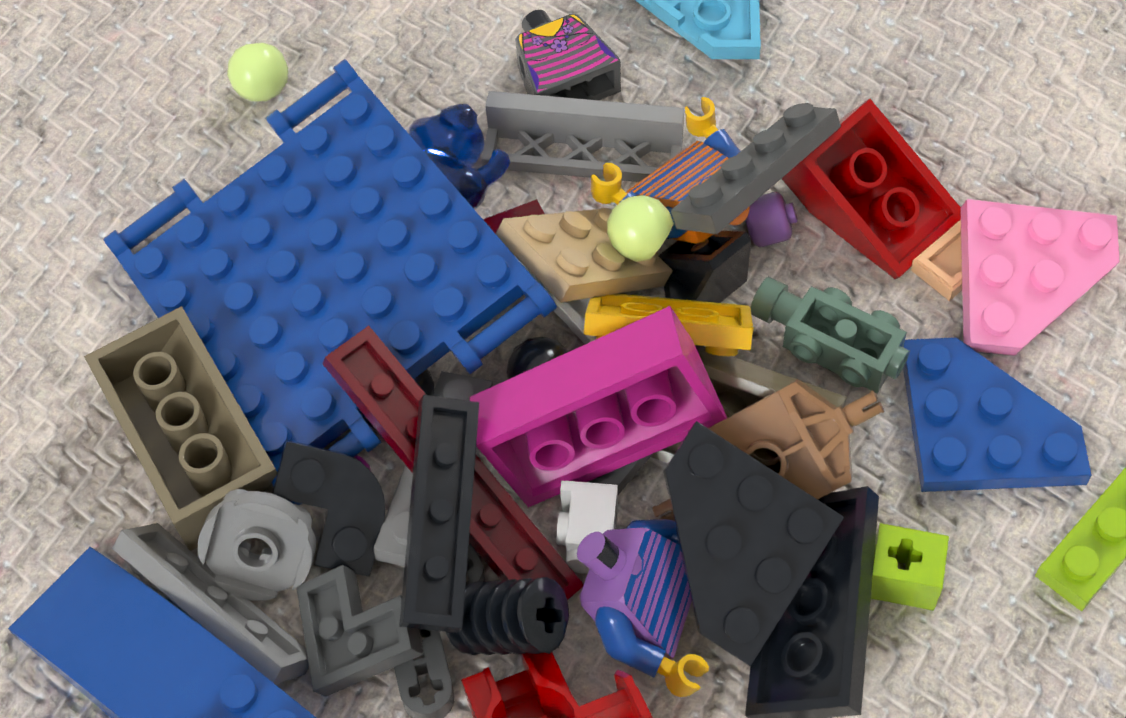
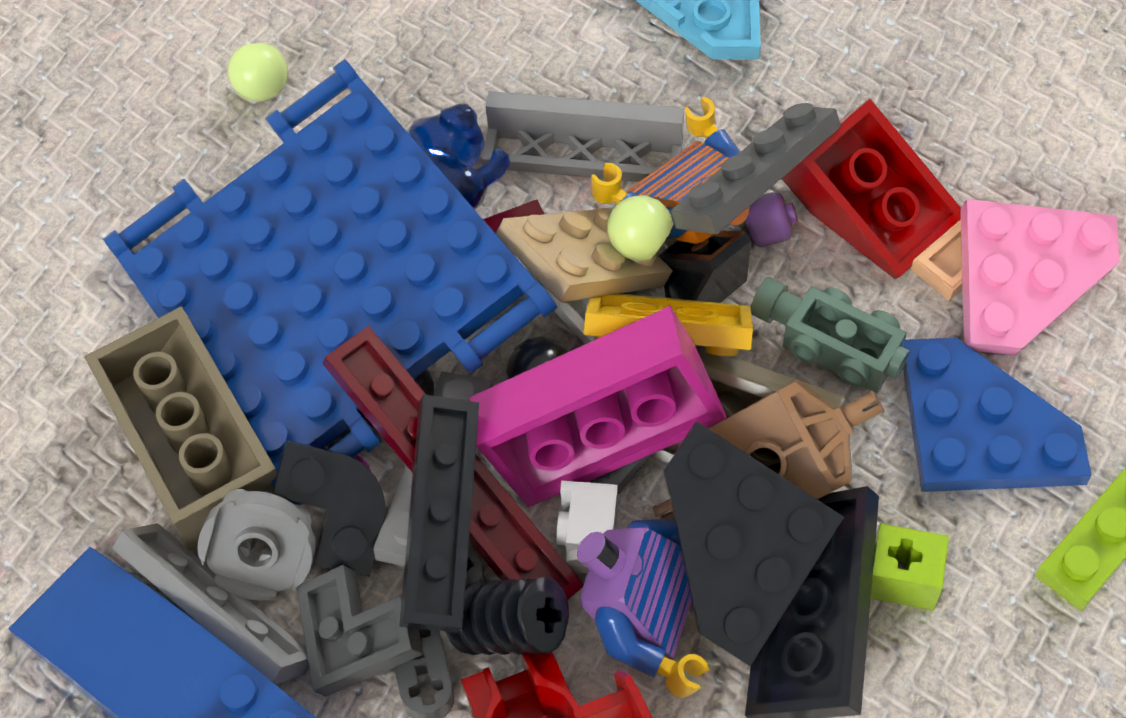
(565, 58): torso -> none

